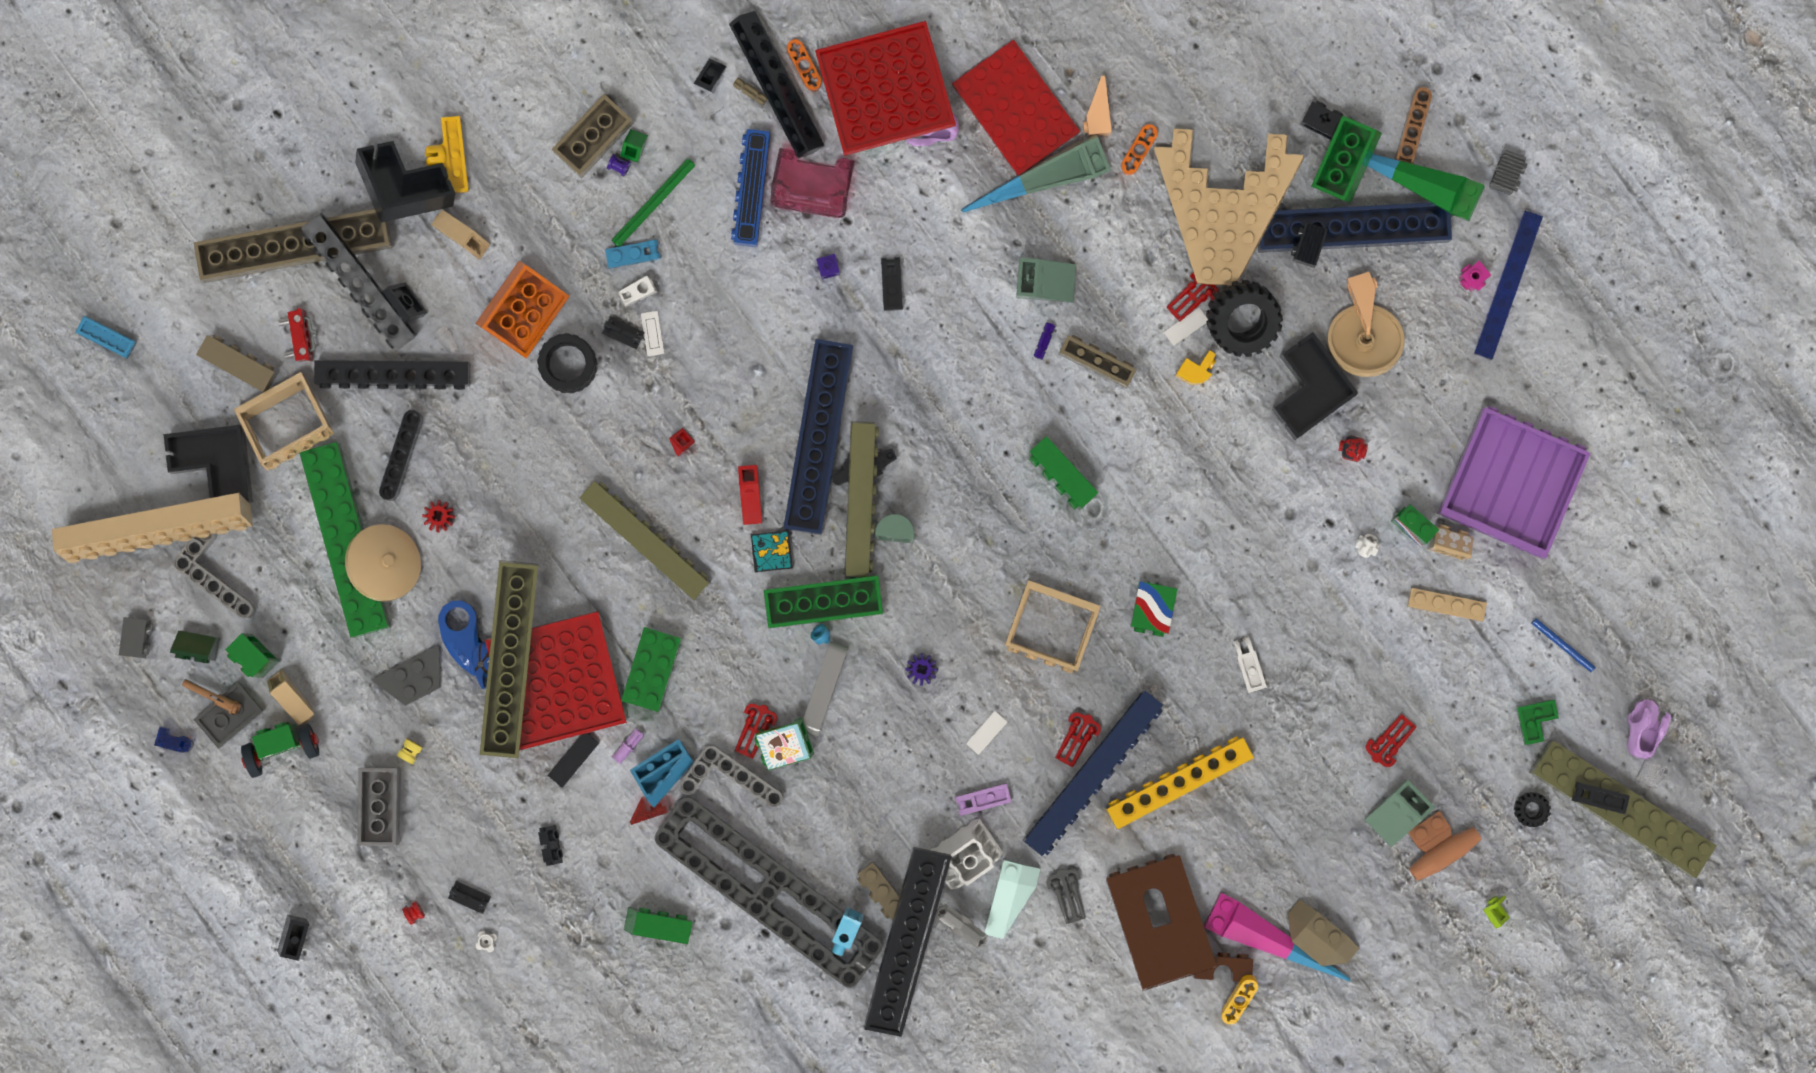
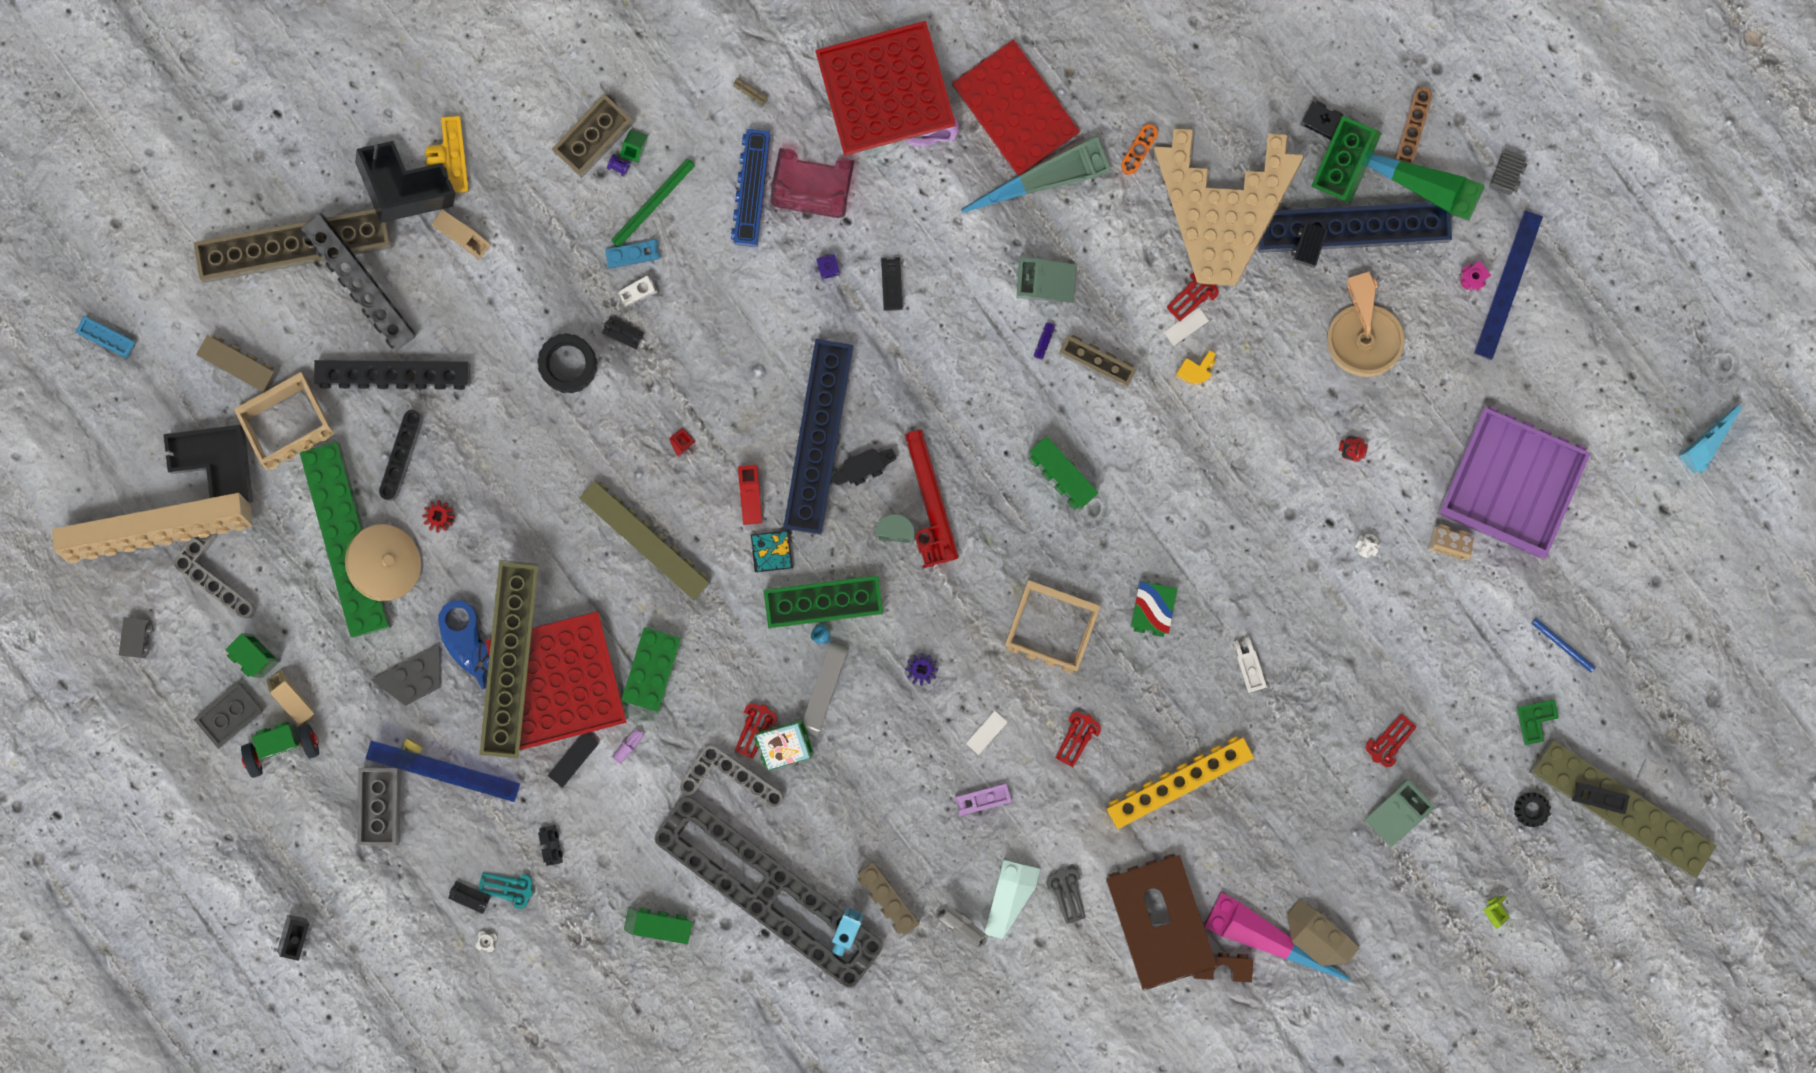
(172, 742): clear blue leg -> none
(195, 645): dark green slope -> none
(228, 704): medium nougat pin -> none
(300, 335): red piece -> none
(404, 302): black plate -> none
(413, 912): red wheel -> none
(442, 771): none -> clear blue plate
(522, 309): orange slope -> none
(527, 893): none -> teal piece
(642, 813): clear red slope -> none
(652, 333): white sticker -> none
(662, 771): dark azure wedge -> none
(710, 75): black slope -> none
(776, 84): black brick -> none
(802, 50): orange beam -> none
(860, 498): olive brick -> none
(907, 941): black plate -> none
(941, 543): none -> red piece
(972, 854): white slope -> none
(1093, 772): dark blue brick -> none
(1098, 116): light nougat slope -> none
(1239, 991): yellow beam -> none
(1260, 334): black tyre -> none
(1322, 390): black piece -> none
(1415, 525): green panel -> none
(1439, 845): nougat plate -> none
(1447, 604): tan plate -> none
(1645, 729): lavender hair -> none
(1704, 448): none -> medium azure wedge

